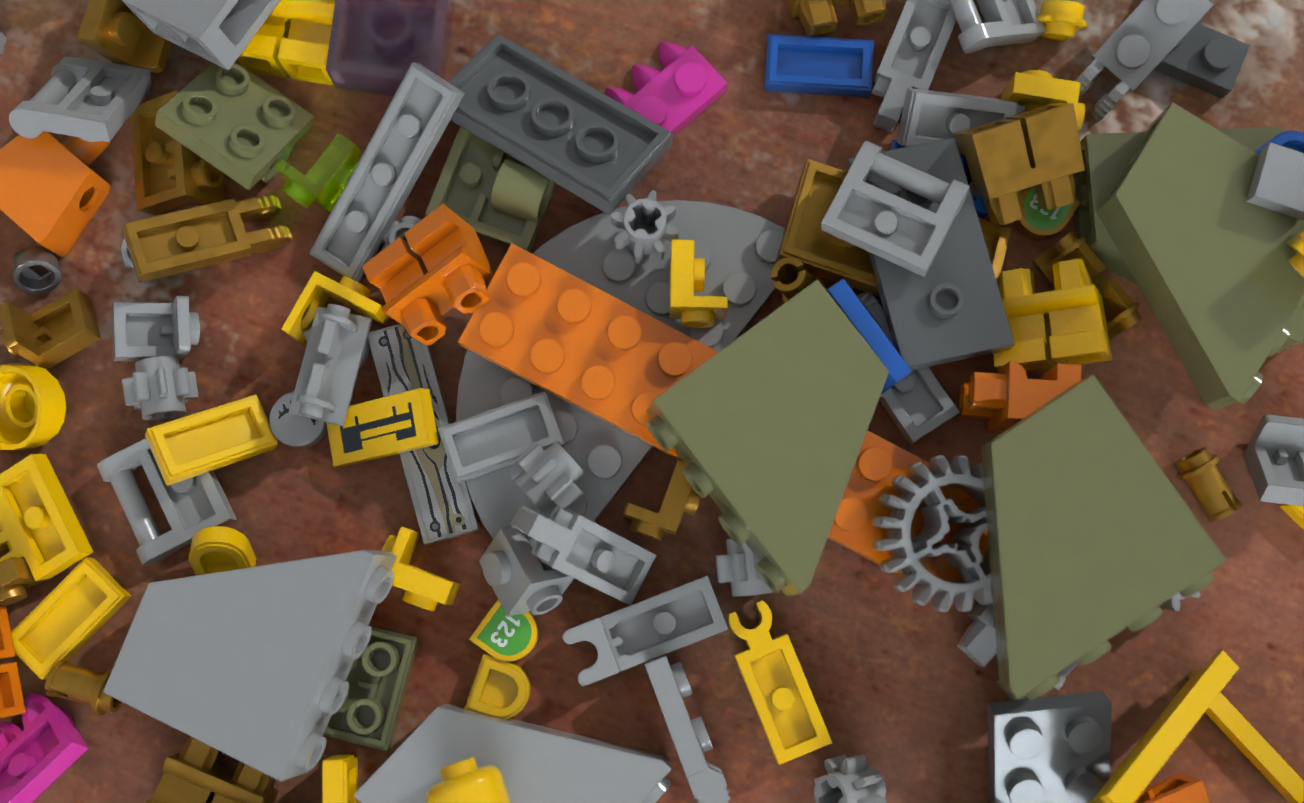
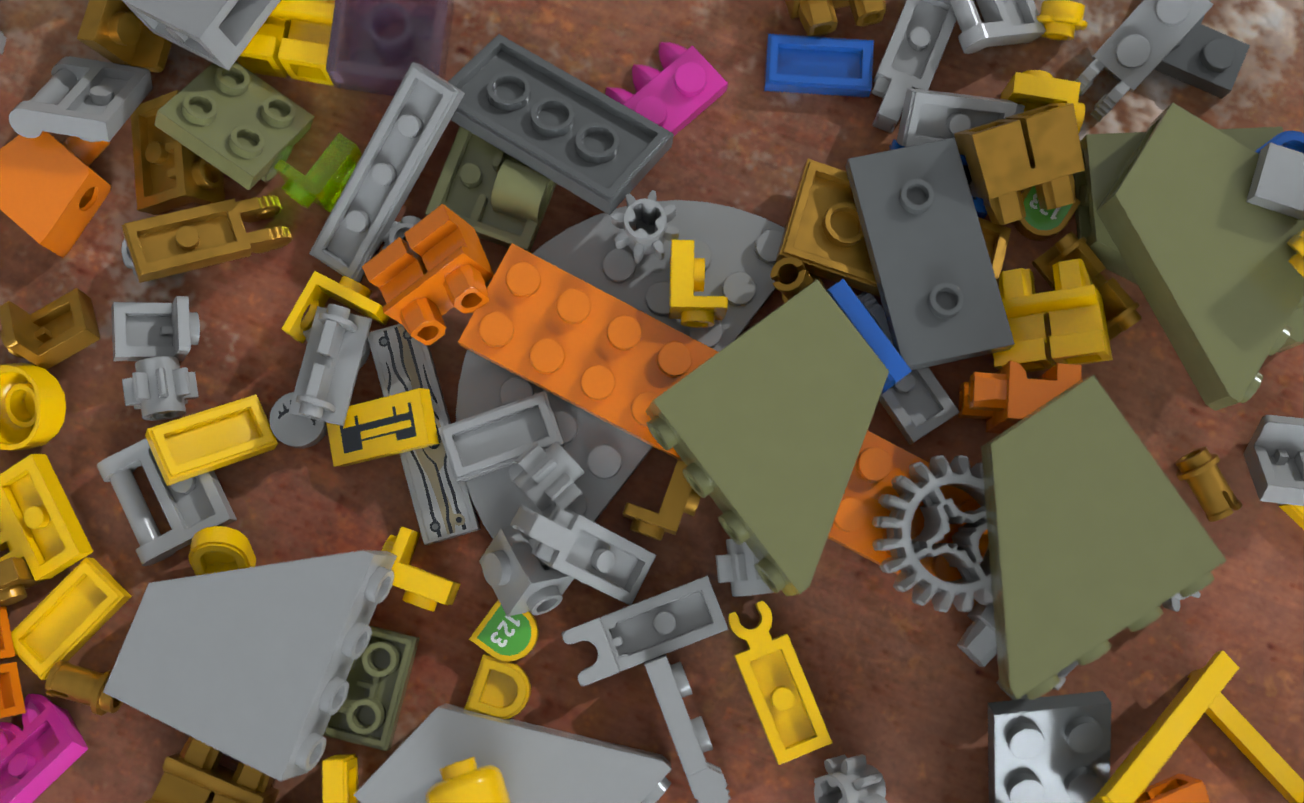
(28, 275): flat silver hinge -> none
(888, 223): light grey plate -> none

